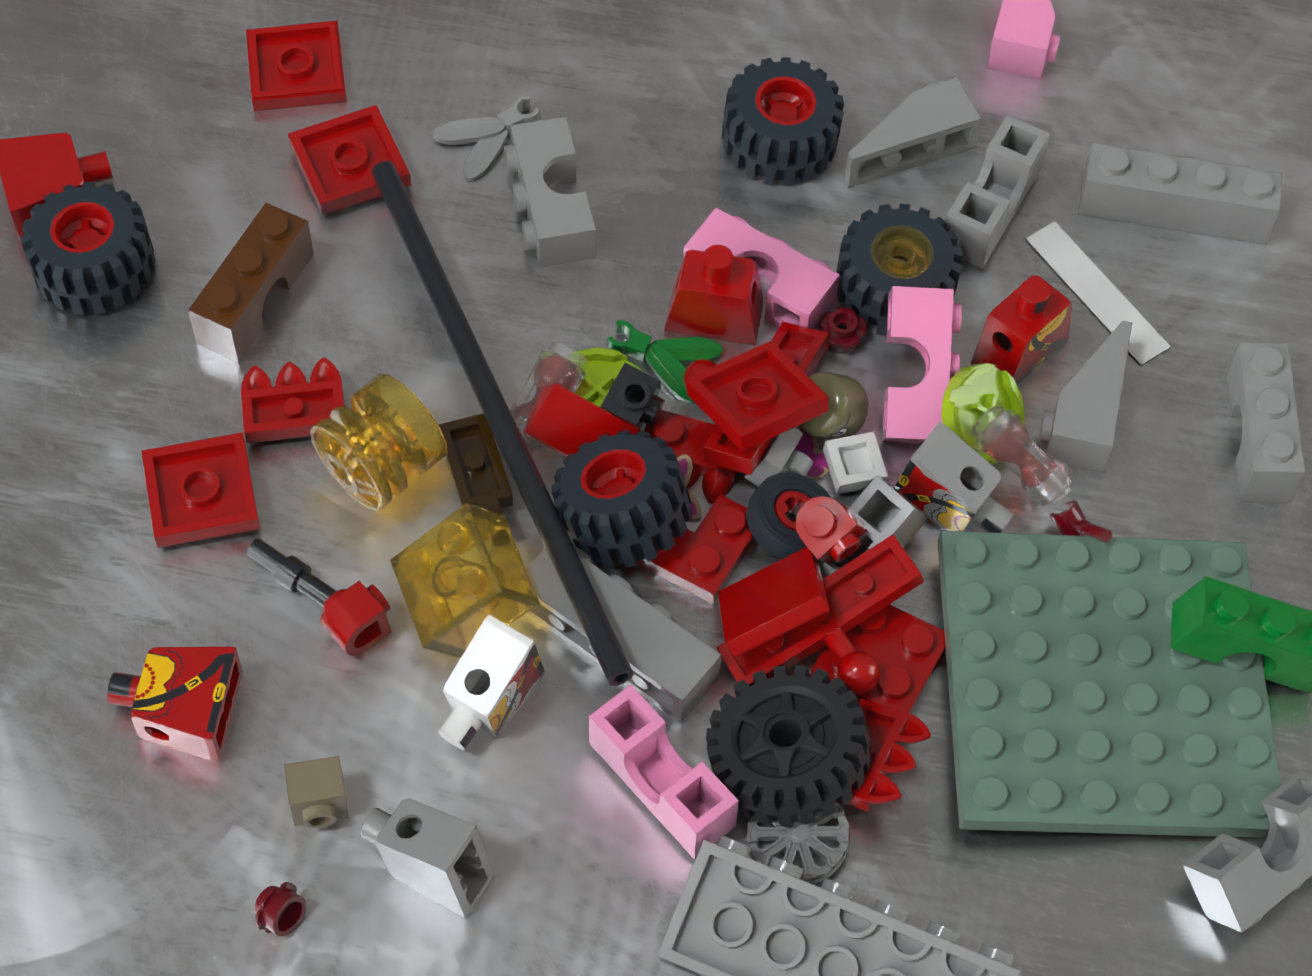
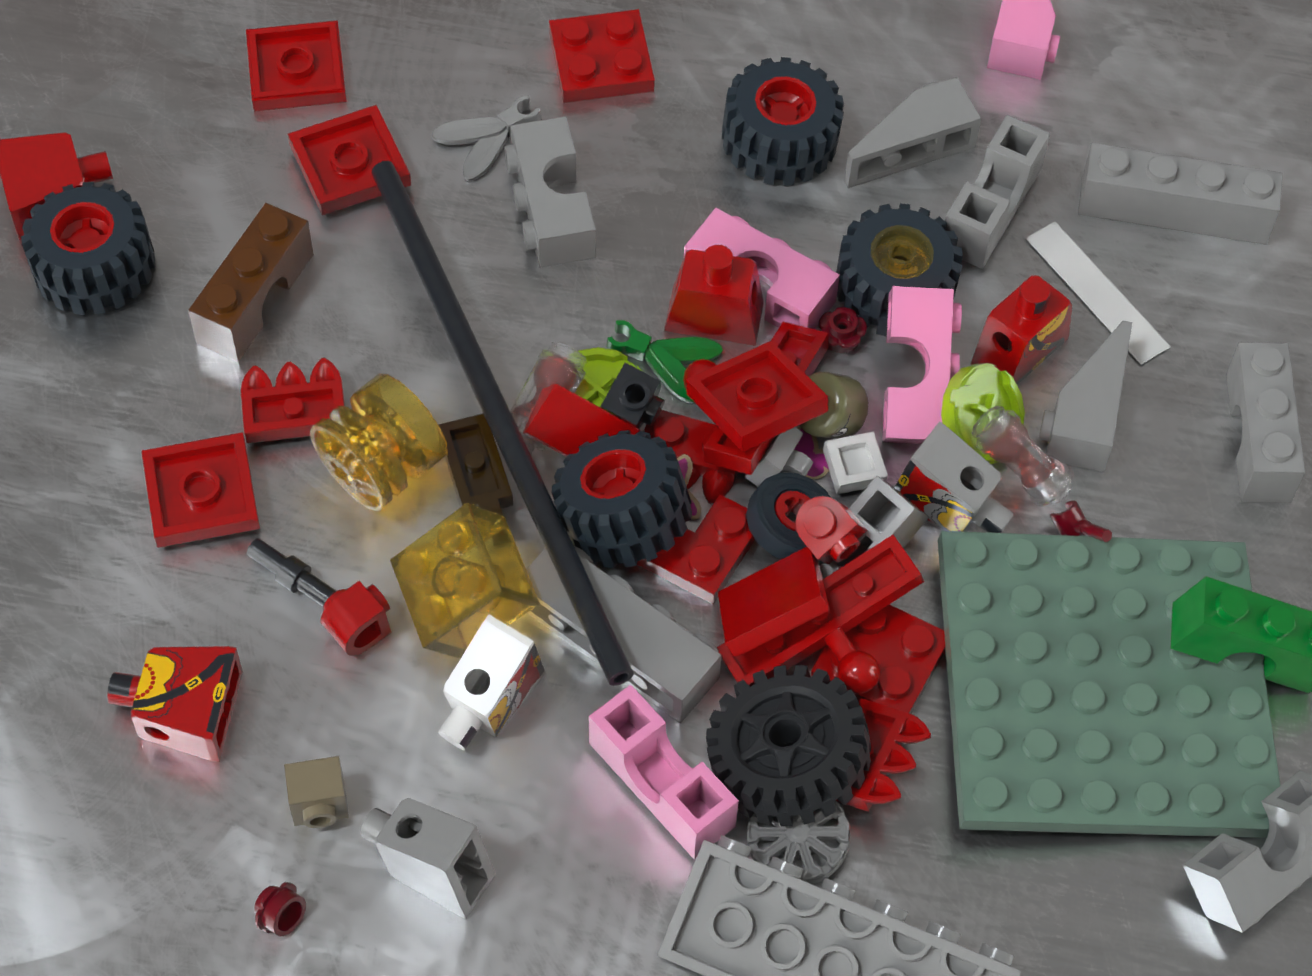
(601, 56): none -> red plate

